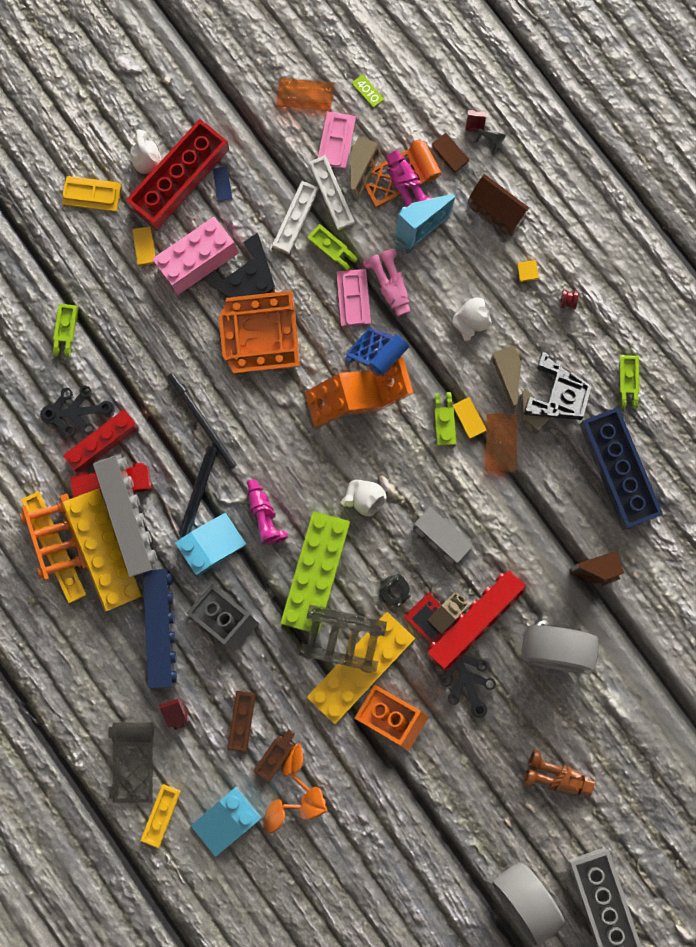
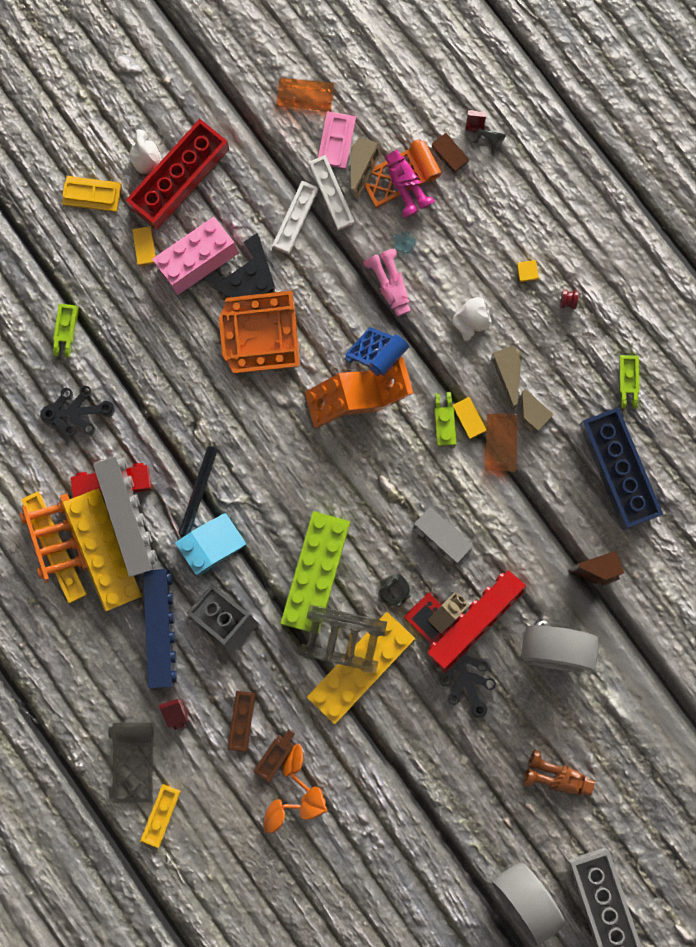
(100, 441): red brick -> none
(181, 390): black bar -> none
(222, 183): dark blue sticker -> none
(226, 821): medium azure slope -> none
(263, 510): dark pink piece -> none
(331, 246): lime hinge -> none
(353, 297): bright pink piece -> none
(365, 497): white piece -> none
(367, 90): lime sticker -> none
(391, 717): orange slope -> none
(422, 218): medium azure slope -> none
(497, 205): reddish brown slope -> none
(567, 396): wing -> none

